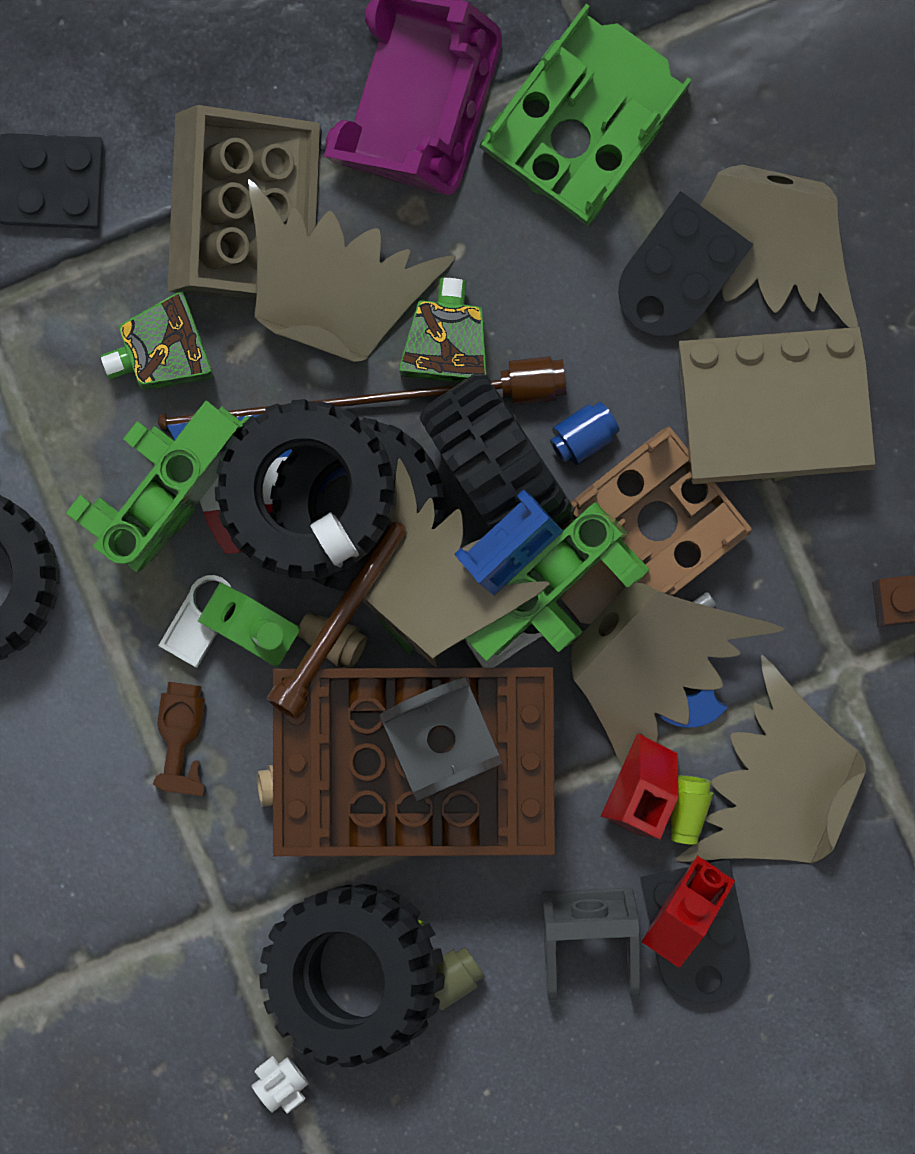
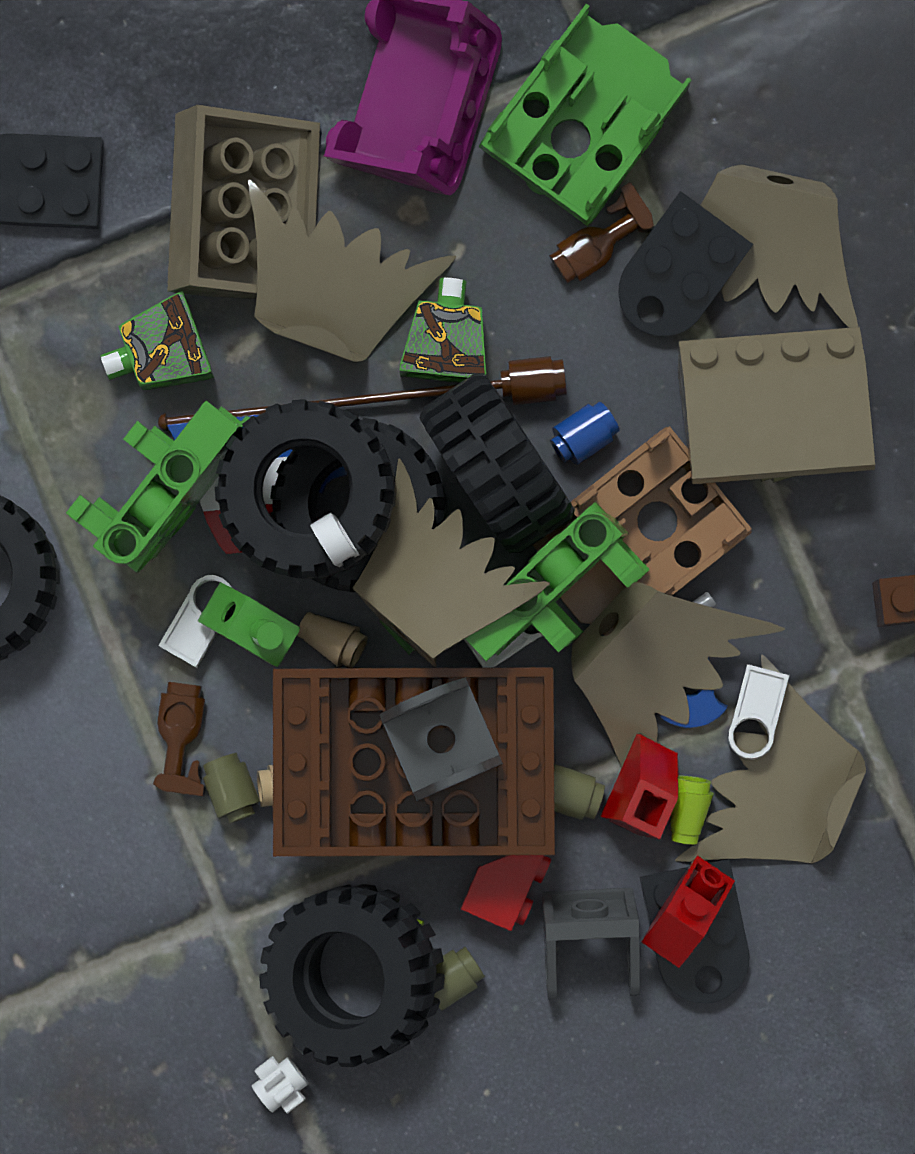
(230, 788): none -> olive brick
(291, 693): reddish brown piece -> none
(502, 887): none -> red slope
(510, 544): blue hinge -> none
(576, 793): none -> olive brick
(593, 246): none -> reddish brown piece
(760, 701): none -> white piece

